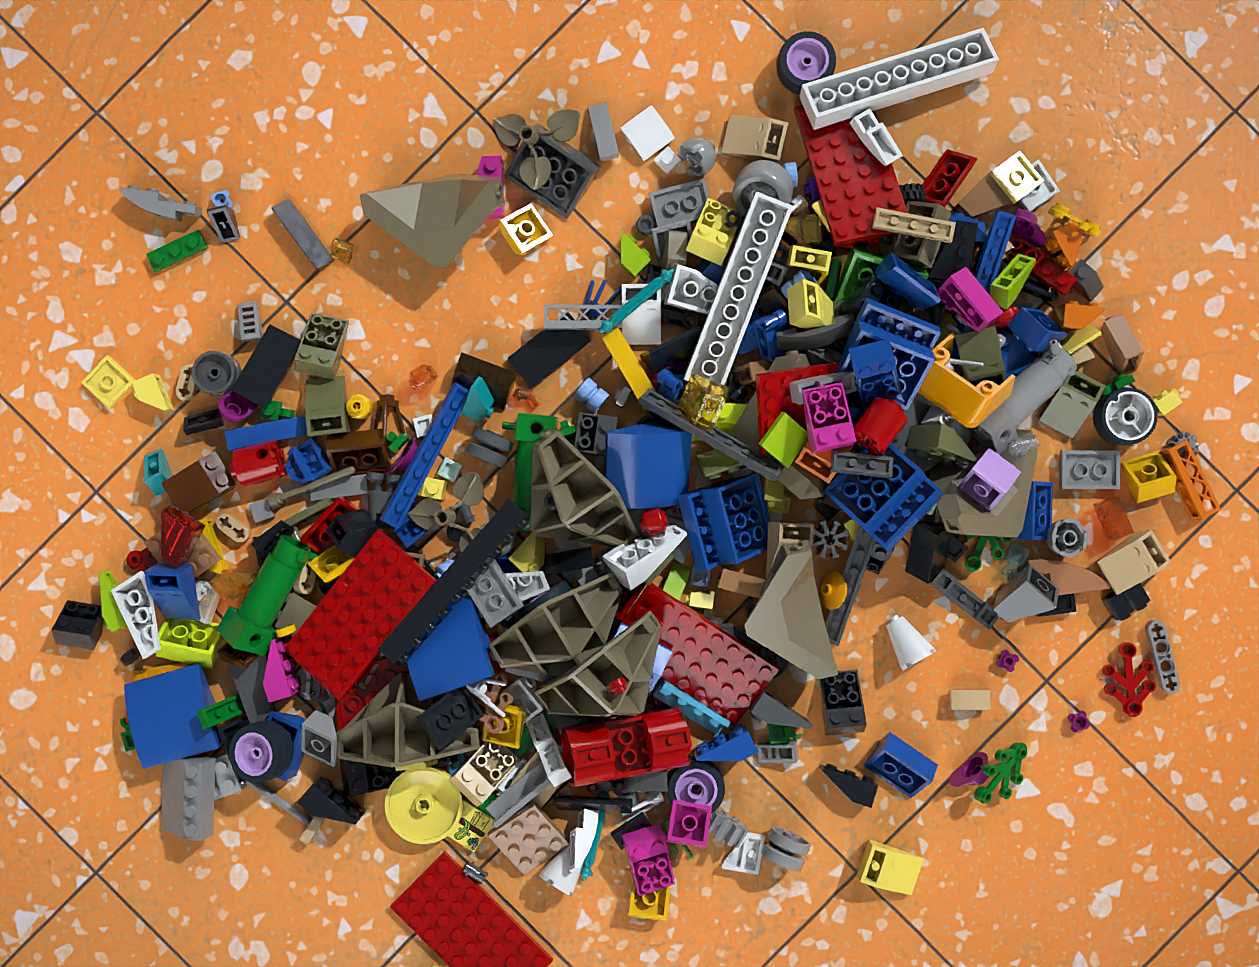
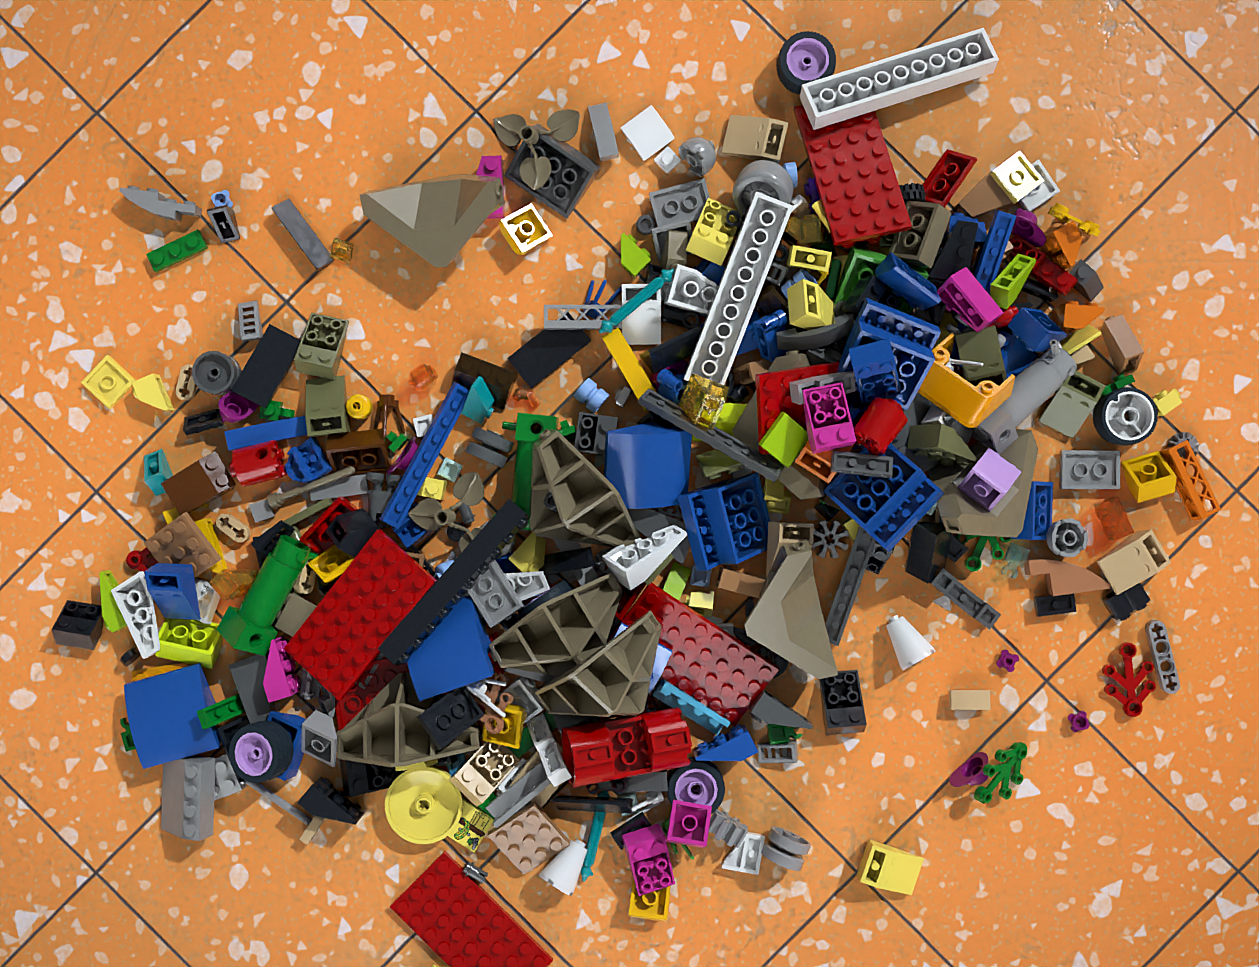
(178, 535): clear red slope -> none
(226, 655): reddish brown slope -> none
(286, 630): yellow tile -> none
(582, 837): white slope -> none
(618, 685): red plate -> none
(654, 522): red head -> none
(833, 590): light orange dish -> none
(856, 788): black slope -> none
(875, 137): white slope -> none
(901, 765): blue slope -> none
(913, 225): tan tile -> none
(1021, 446): clear cone -> none
(1025, 595): slope -> none

